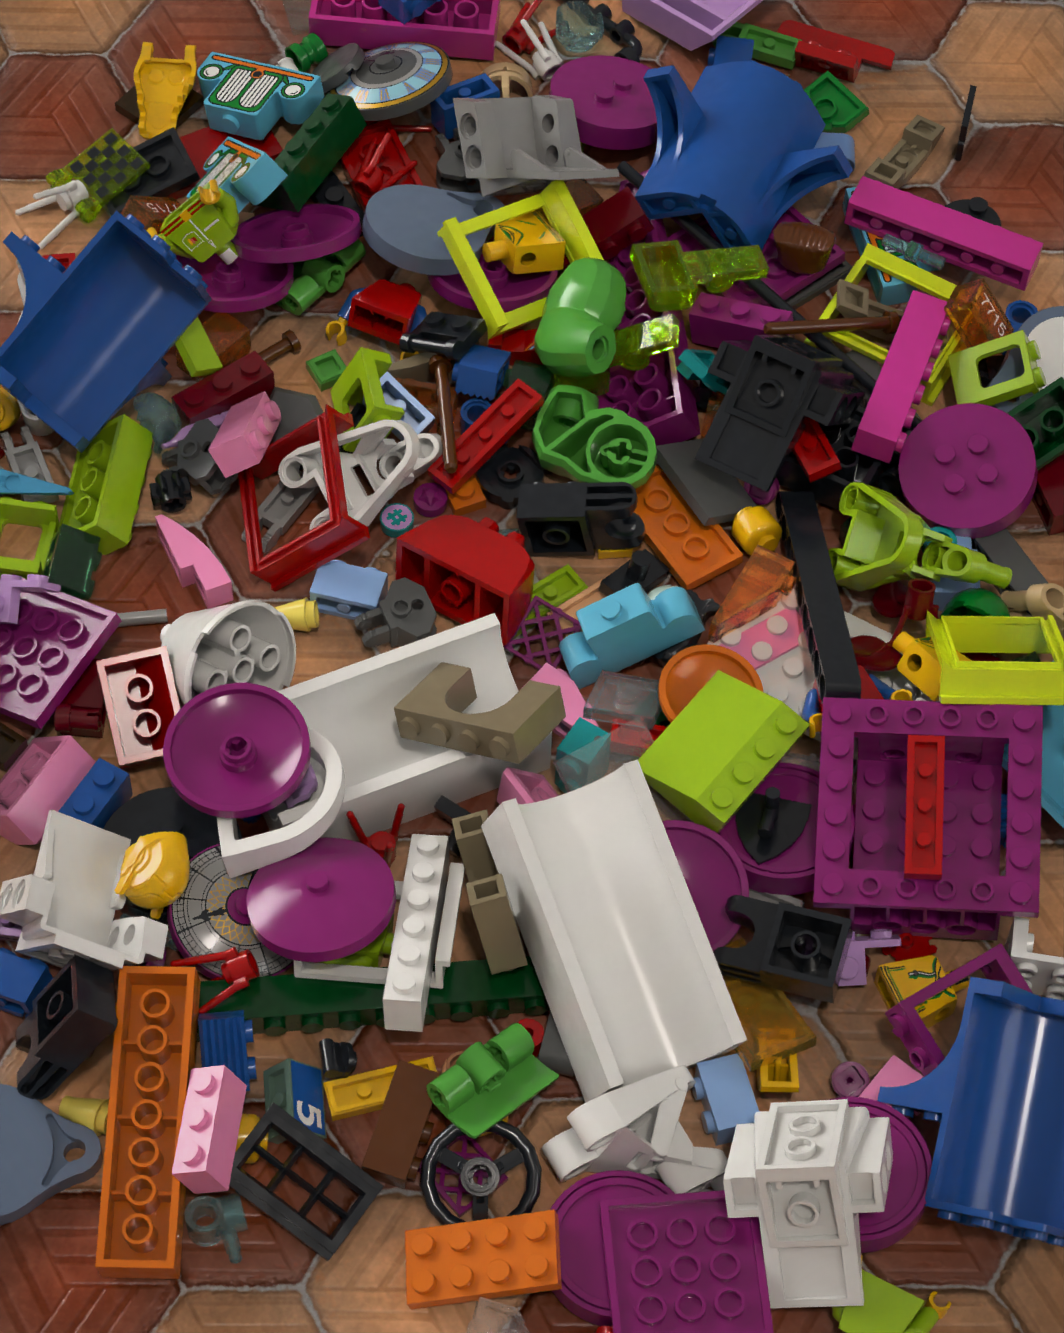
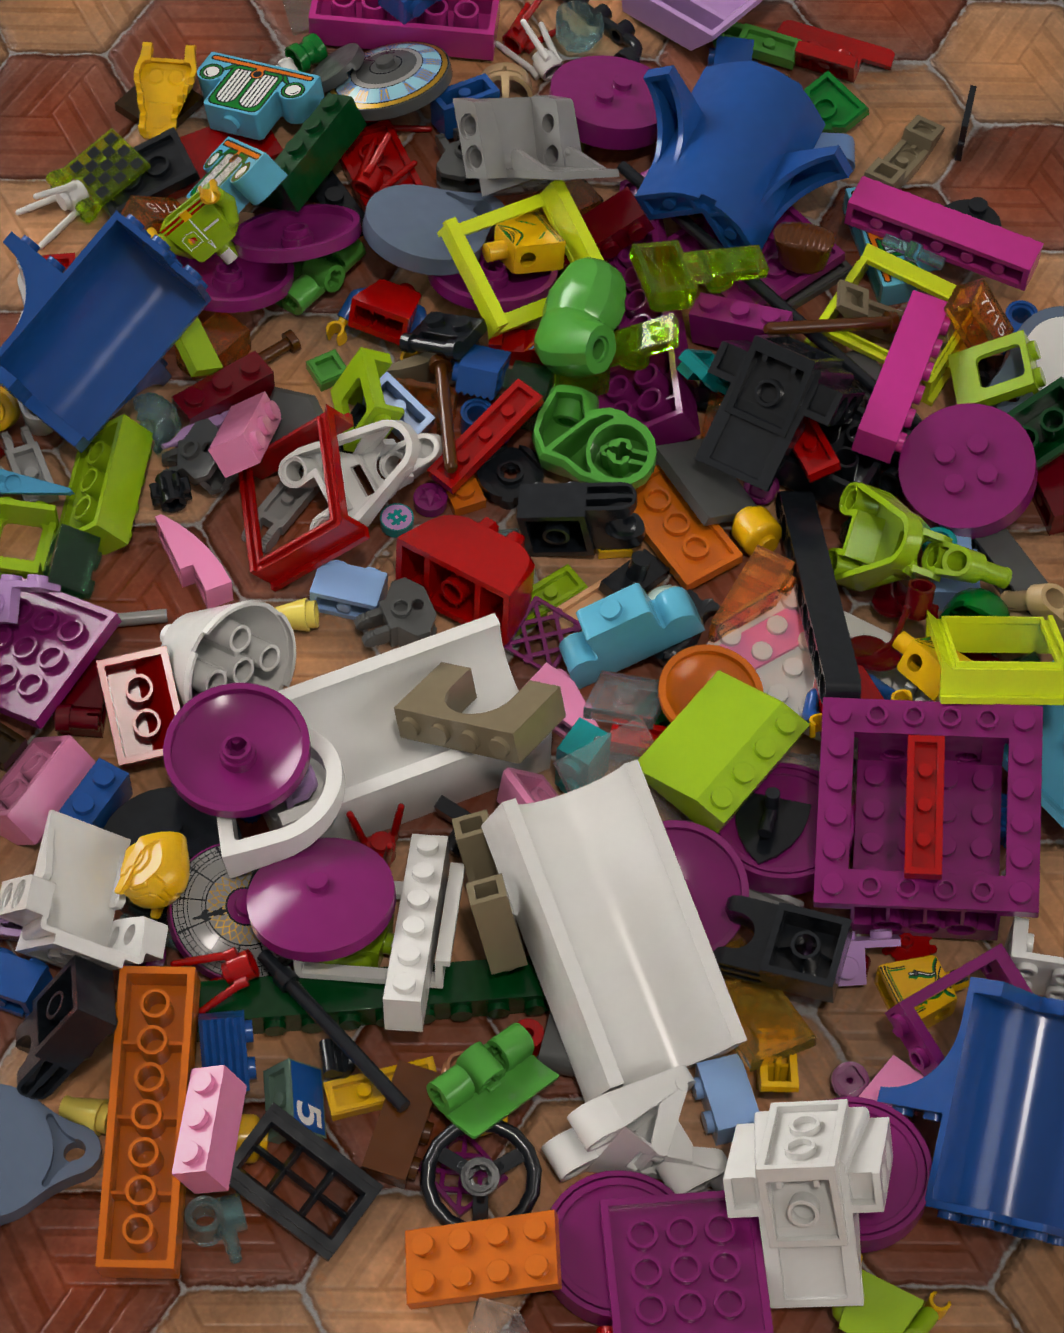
(288, 982): none -> black bar

